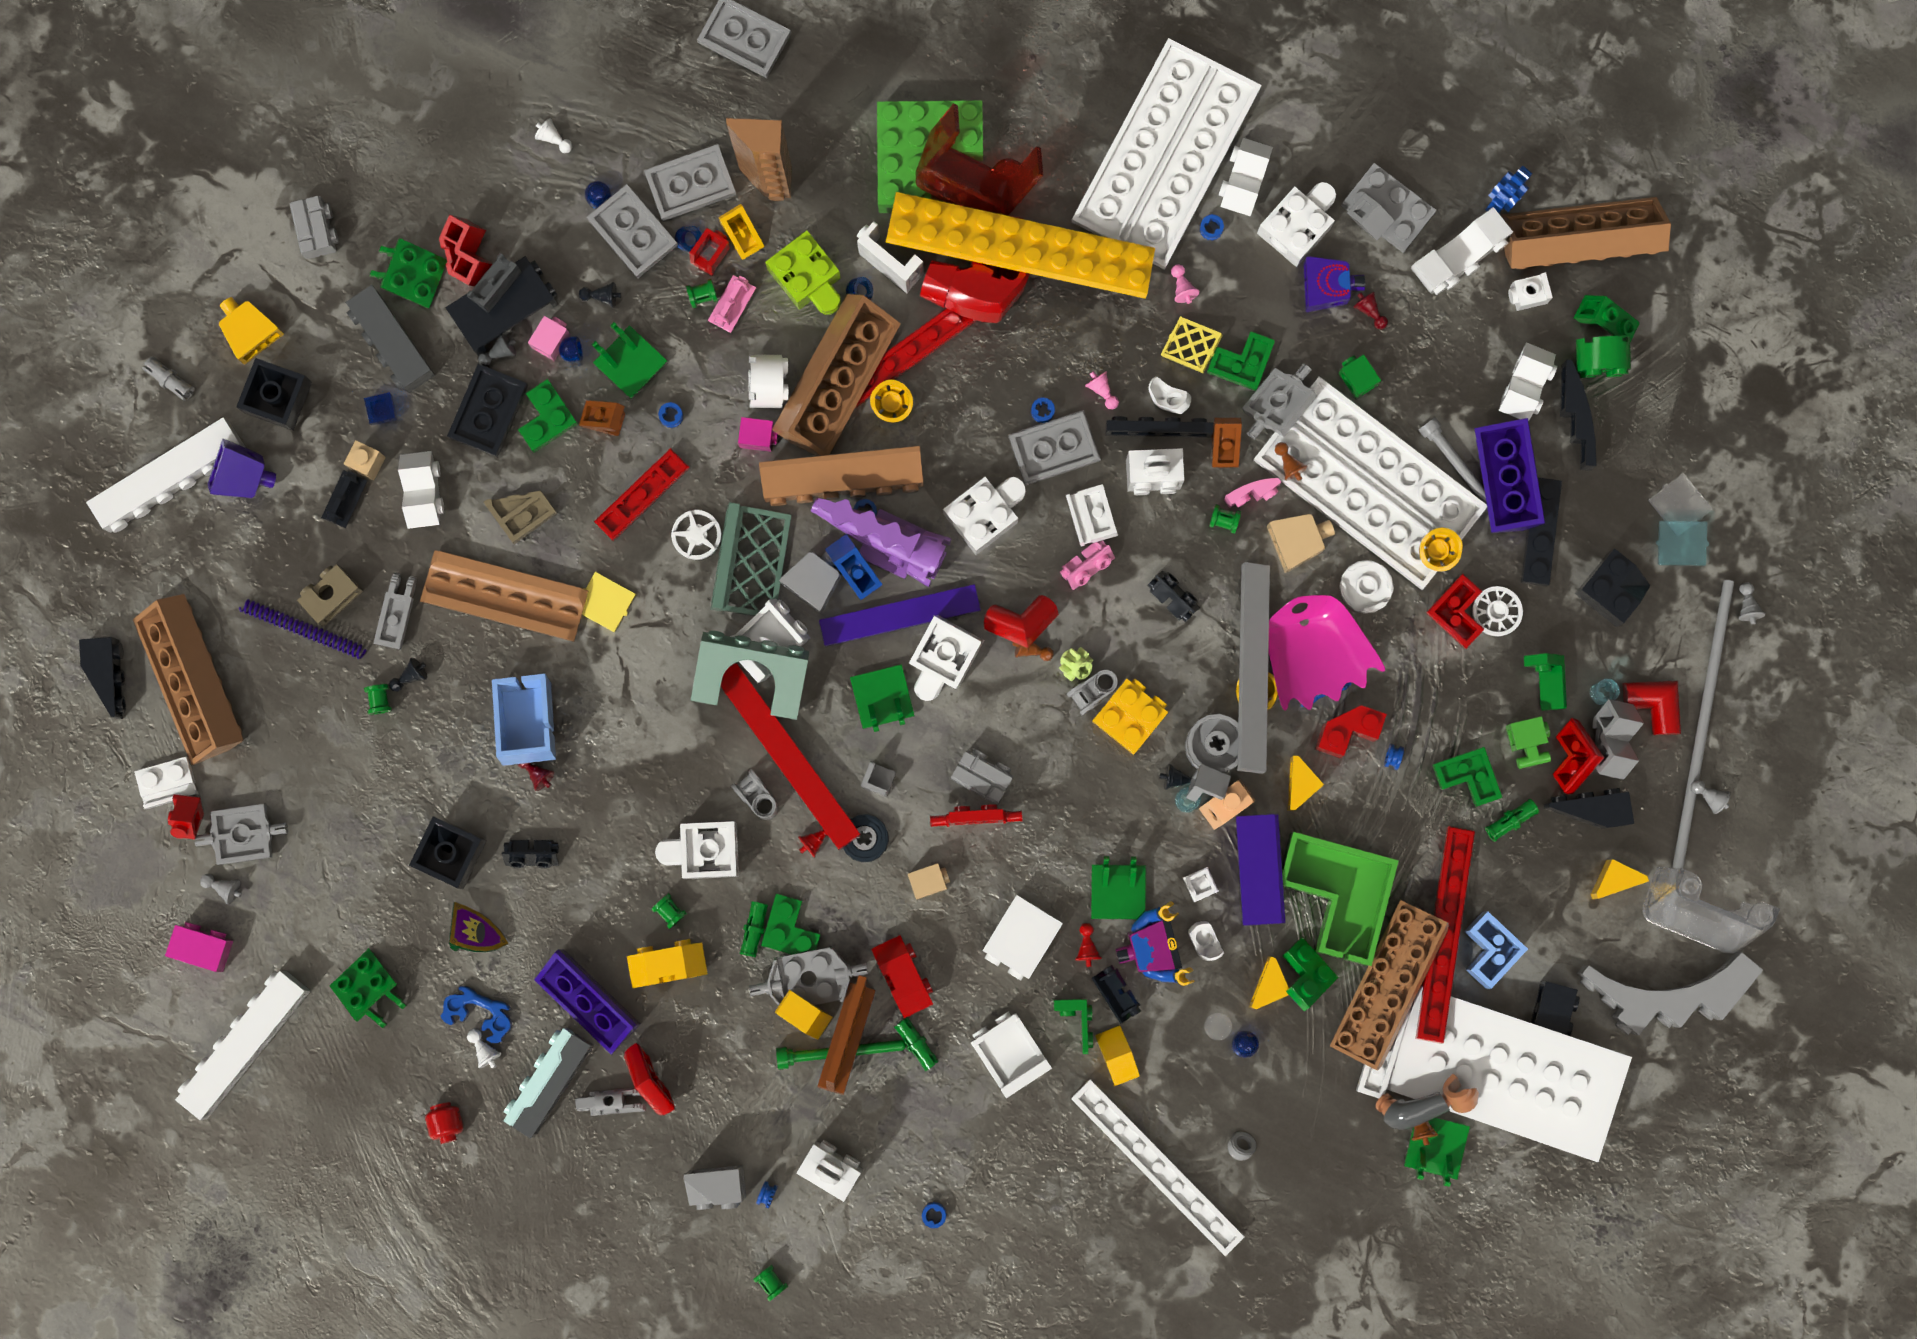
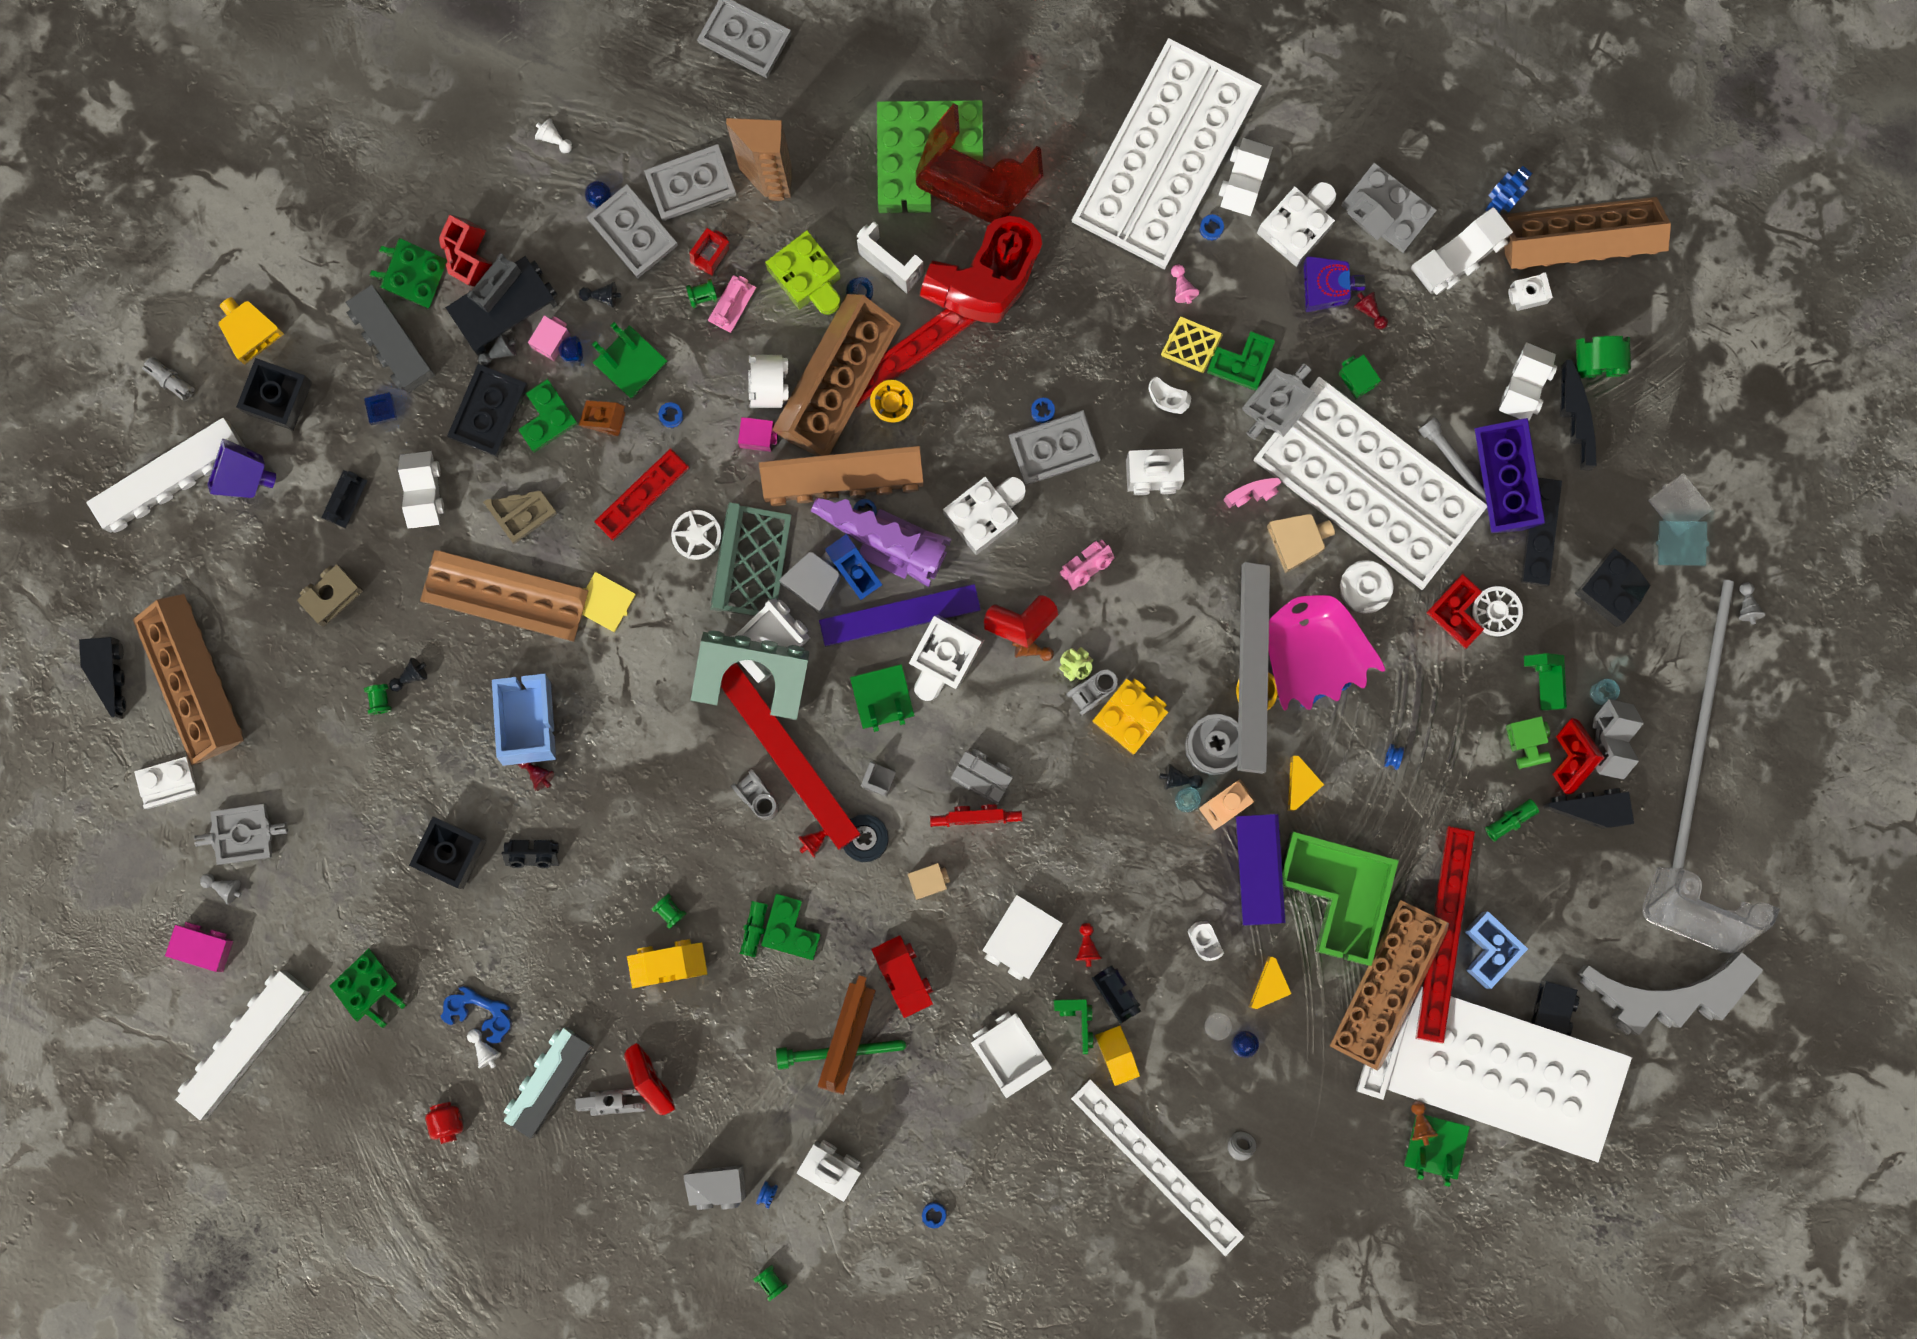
(185, 816): red brick -> none
(304, 629): dark purple piece -> none
(313, 227): light grey brick -> none
(364, 460): tan brick -> none
(395, 613): light grey hinge -> none
(473, 931): shield -> none
(586, 1001): dark purple slope -> none
(680, 237): clear blue piece -> none
(703, 850): white brick -> none
(741, 231): yellow slope -> none
(803, 1015): yellow slope -> none
(827, 964): light grey plate -> none
(916, 1043): green pin -> none
(1020, 245): yellow plate -> none
(1091, 515): white plate -> none
(1101, 386): bright pink piece -> none
(1118, 890): green plate -> none
(1155, 947): torso -> none
(1169, 428): black plate -> none
(1182, 601): black hinge -> none
(1200, 884): white tile -> none
(1208, 781): light grey panel -> none
(1225, 518): green bush -> none
(1226, 442): dark orange slope -> none
(1292, 466): dark orange piece -> none
(1313, 972): green plate -> none
(1359, 722): red brick -> none
(1408, 1114): piece -> none
(1438, 549): yellow helmet -> none
(1470, 768): green plate -> none
(1606, 314): green bracket -> none
(1616, 878): yellow slope -> none
(1663, 701): red brick -> none
(1716, 799): light grey piece -> none

